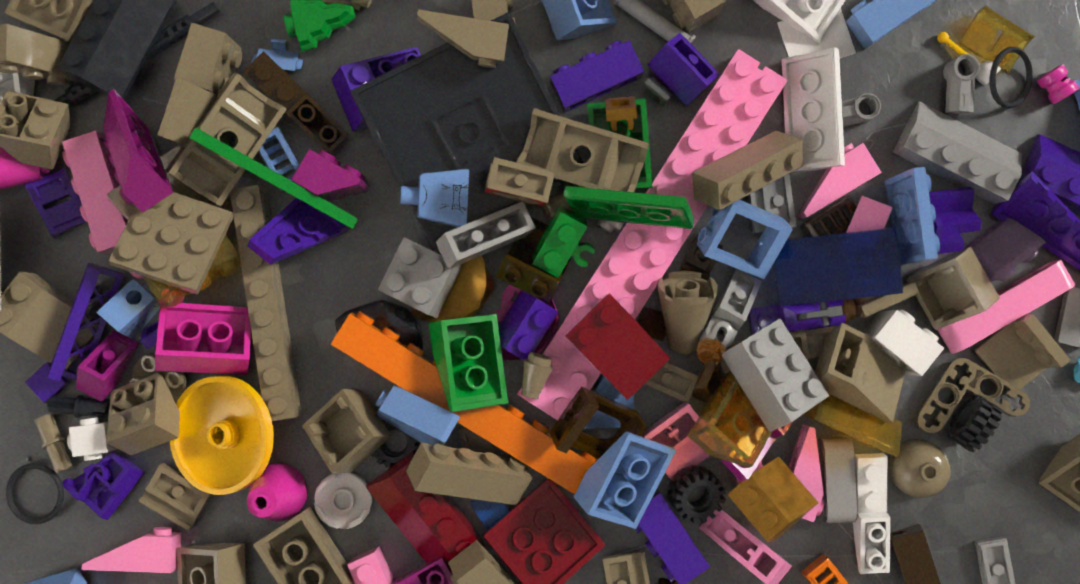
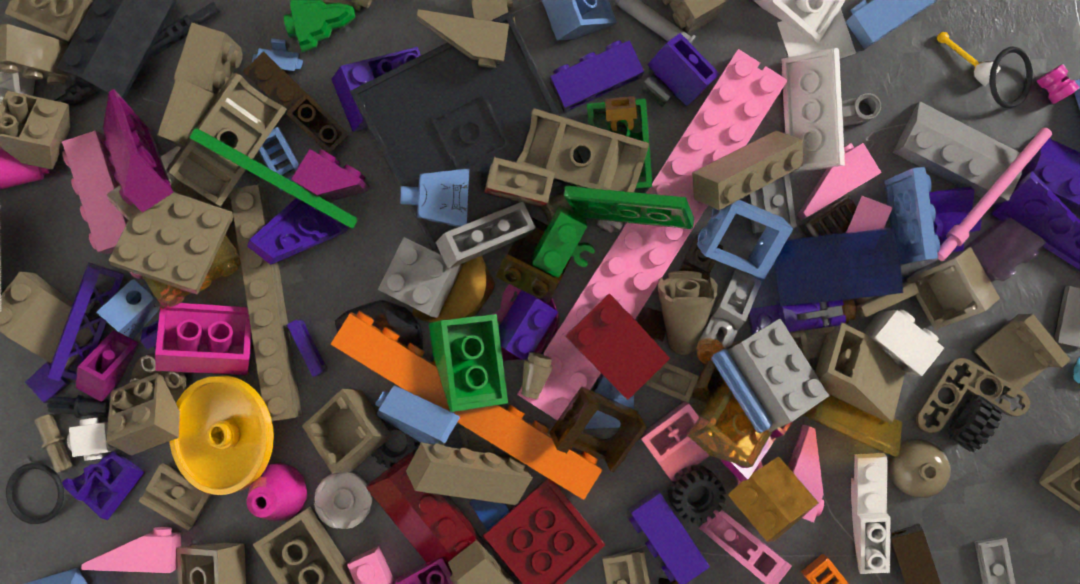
(53, 188): dark purple piece -> none
(307, 347): none -> dark purple tile
(624, 479): medium blue slope -> none
(742, 391): none -> medium blue axle
(838, 480): light grey beam -> none
(959, 87): light grey piece -> none
(960, 232): none -> bright pink bar
(983, 30): clear yellow piece -> none
(1014, 303): bright pink beam -> none

